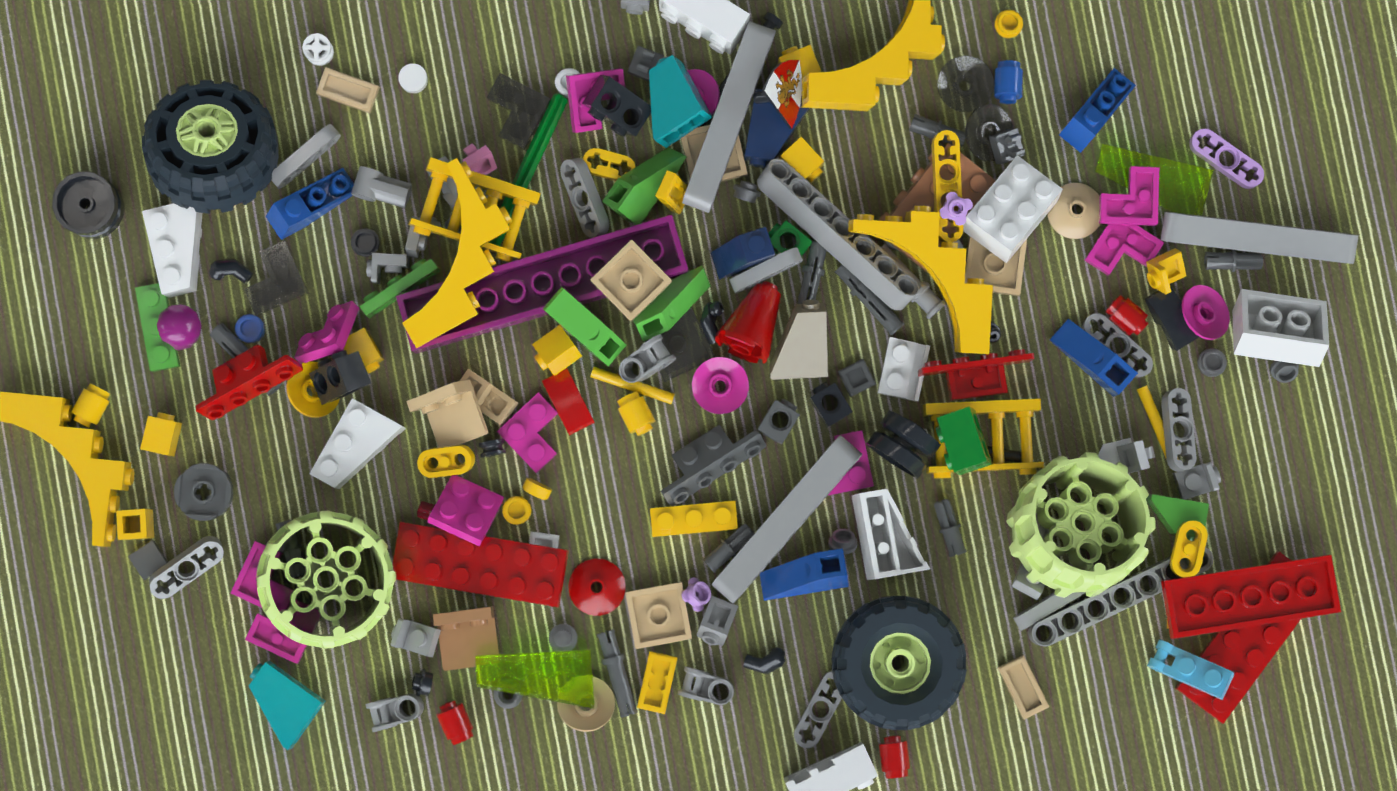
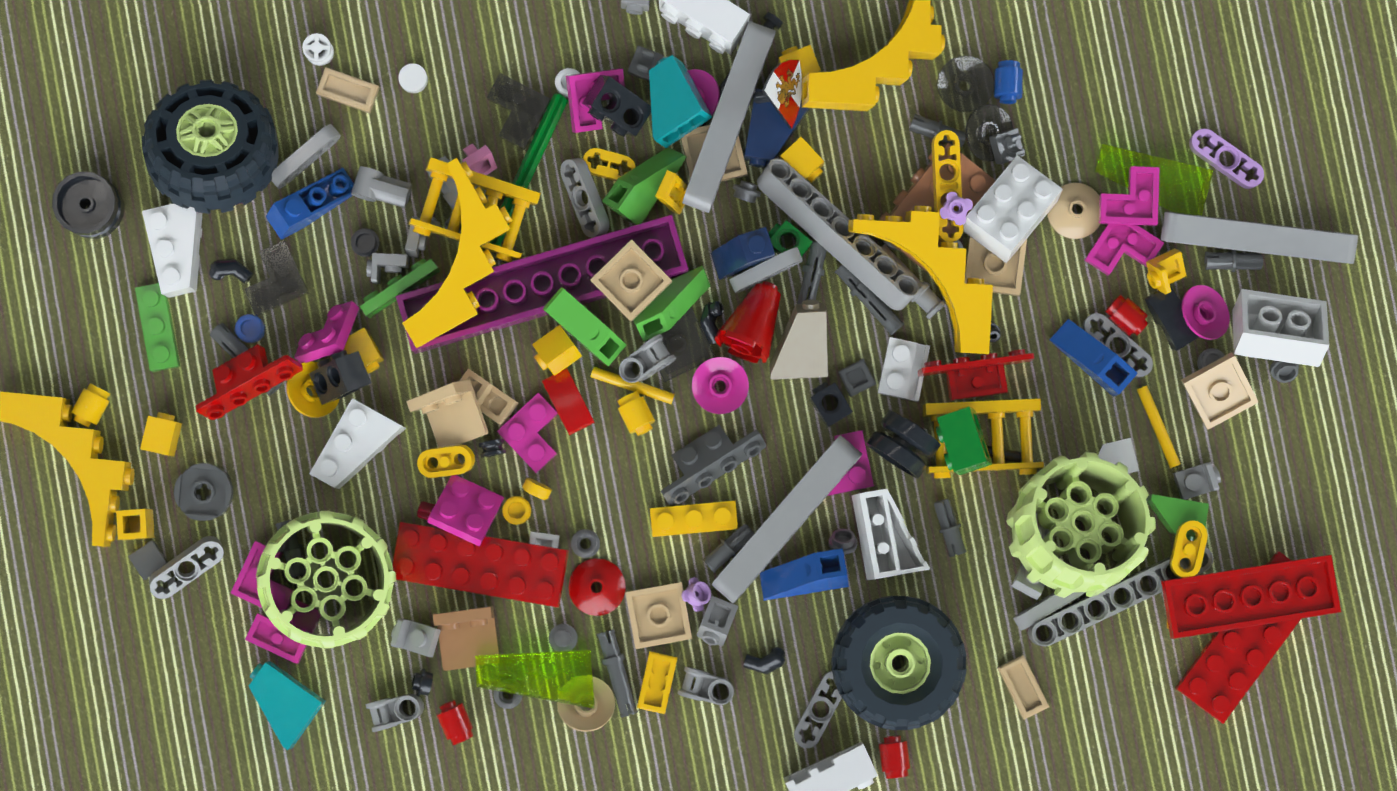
(179, 326): magenta hair -> none
(578, 550): none -> flat silver plate
(772, 432): dark grey brick -> none
(1008, 23): yellow plate -> none
(1097, 110): blue slope -> none
(1135, 456): light grey tile -> none
(1186, 421): light grey beam -> none
(1191, 670): medium azure plate -> none
(1219, 391): none -> tan plate

